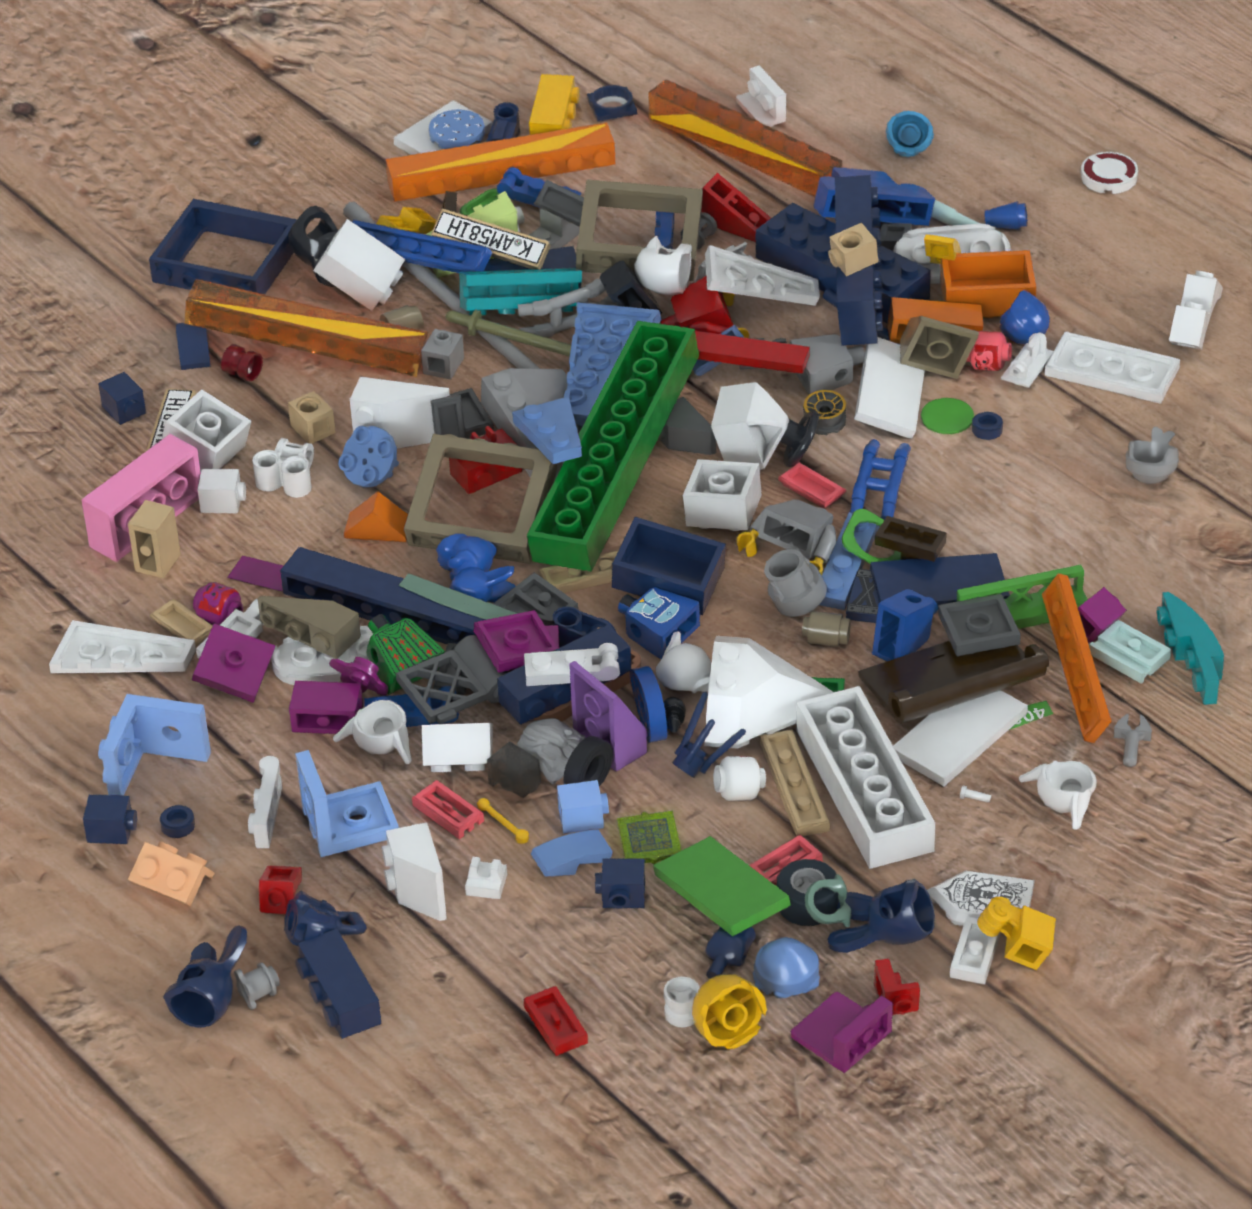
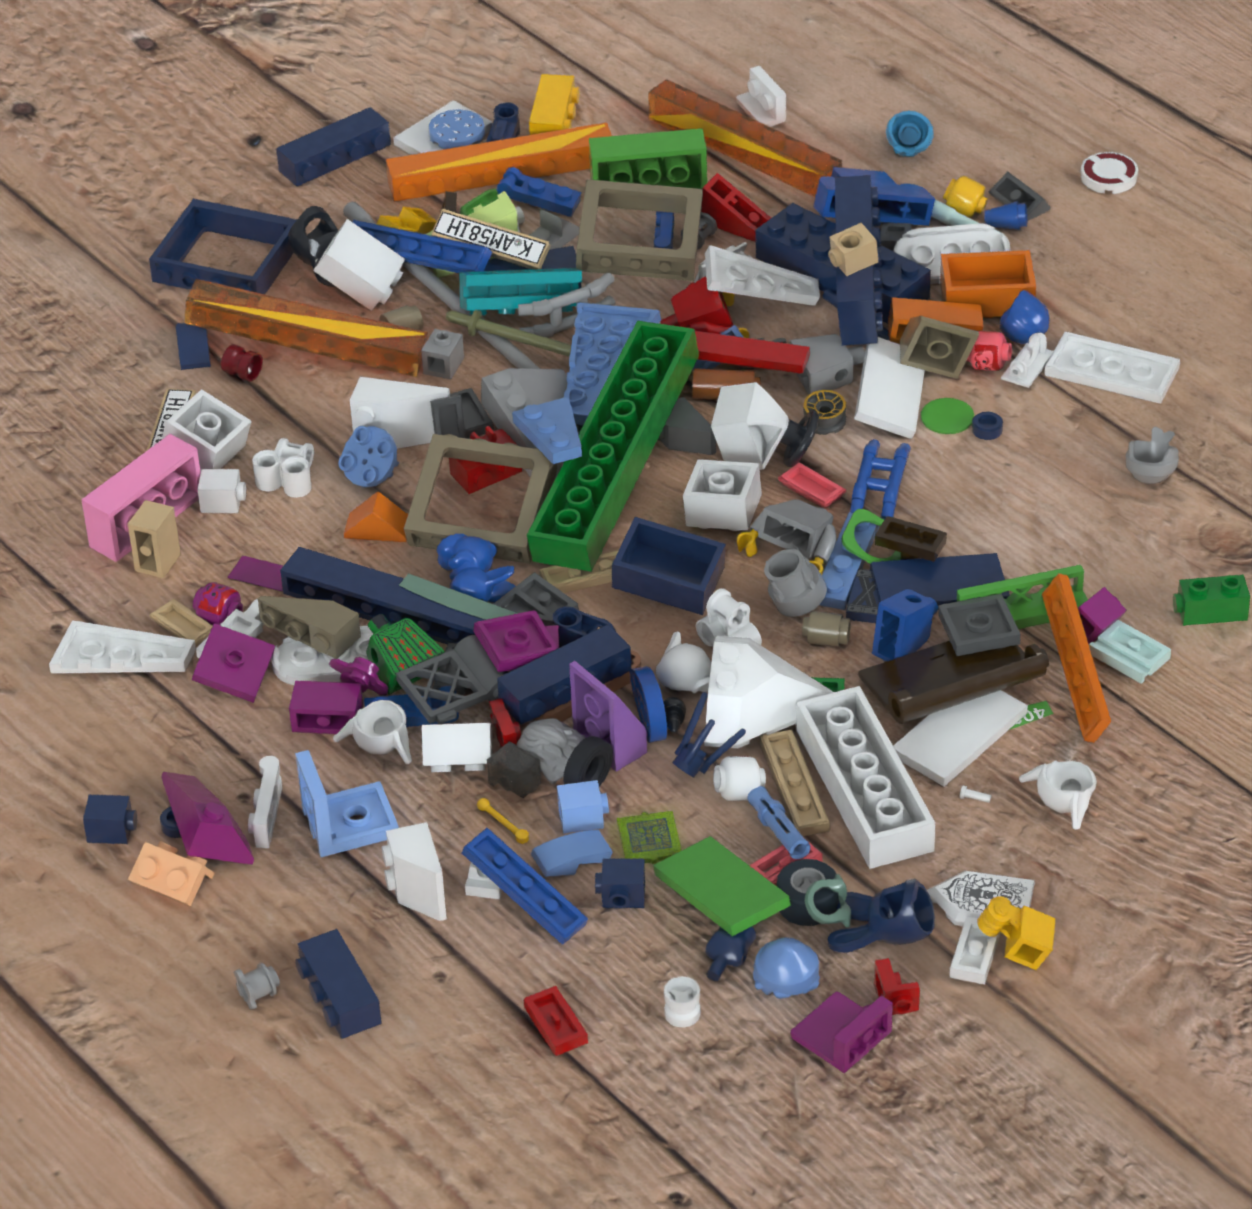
(122, 398): dark blue brick -> none
(144, 728): light blue bracket -> none
(205, 821): none -> magenta wedge
(205, 984): dark blue piece -> none
(277, 887): red bracket -> none
(311, 417): tan brick -> none
(312, 918): dark blue piece -> none
(333, 146): none -> dark blue brick
(443, 812): coral tile -> none
(505, 729): none -> red plate
(524, 886): none -> blue tile
(554, 667): white plate -> none
(560, 202): dark grey tile -> none
(608, 94): dark blue piece -> none
(625, 288): black brick -> none
(651, 158): none -> bright green brick
(657, 616): blue torso -> none
(664, 269): white piece -> none
(708, 382): none -> dark orange brick
(726, 618): none -> white piece
(728, 1010): yellow cylinder -> none
(763, 804): none -> medium blue pin
(941, 247): yellow slope -> none
(966, 196): none -> yellow head
(1011, 189): none -> dark grey slope
(1132, 737): light grey bar -> none
(1193, 642): teal slope -> none
(1196, 307): white arch -> none
(1212, 600): none -> green brick

